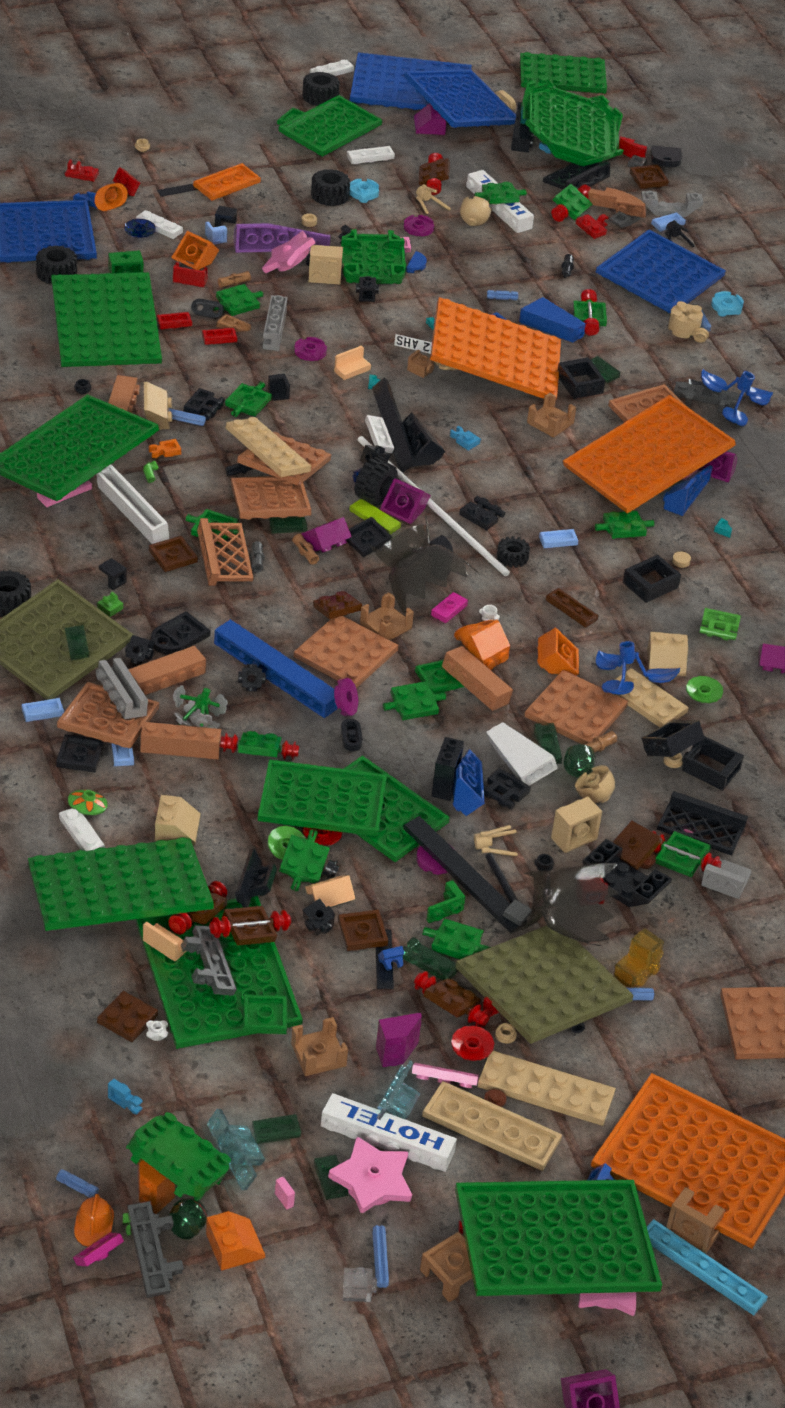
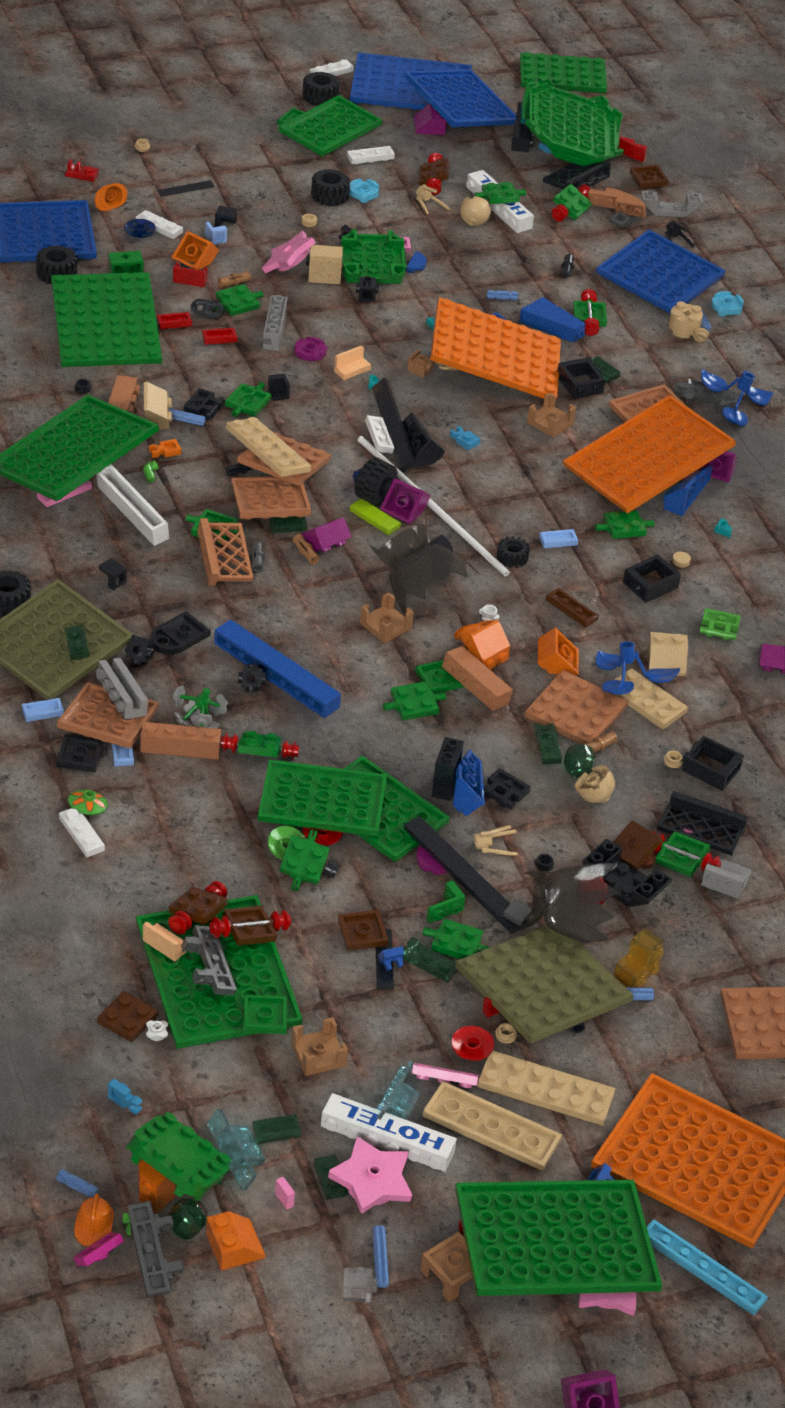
(90, 197): blue tile -> none
(110, 605): bright green tile -> none
(119, 883): green plate -> none
(127, 180): red plate -> none
(169, 670): nougat brick -> none
(173, 553): reddish brown plate -> none
(176, 819): tan slope -> none
(226, 181): orange tile -> none
(231, 322): medium nougat tile -> none
(254, 879): black bracket -> none
(268, 236): medium lavender wedge -> none
(318, 917): black brick -> none
(332, 891): light nougat panel -> none
(337, 605): reddish brown plate -> none
(345, 650): nougat plate -> none
(346, 697): magenta tile -> none
(351, 735): black plate -> none
(368, 533): black plate -> none
(374, 451): black brick -> none
(397, 1038): magenta slope -> none
(413, 343): white sticker -> none
(419, 225): magenta tile -> none
(449, 607): dark pink plate -> none
(452, 998): reddish brown plate -> none
(478, 515): black plate -> none
(496, 1097): copper plate -> none
(501, 877): black bar -> none
(507, 99): tan plate -> none
(520, 754): white slope -> none
(576, 824): tan brick -> none
(593, 227): red plate -> none
(637, 161): dark grey tile -> none
(661, 222): light blue tile -> none
(666, 156): black tile -> none
(673, 738): black window -> none
(693, 1225): medium nougat panel -> none
(704, 689): bright green dish -> none

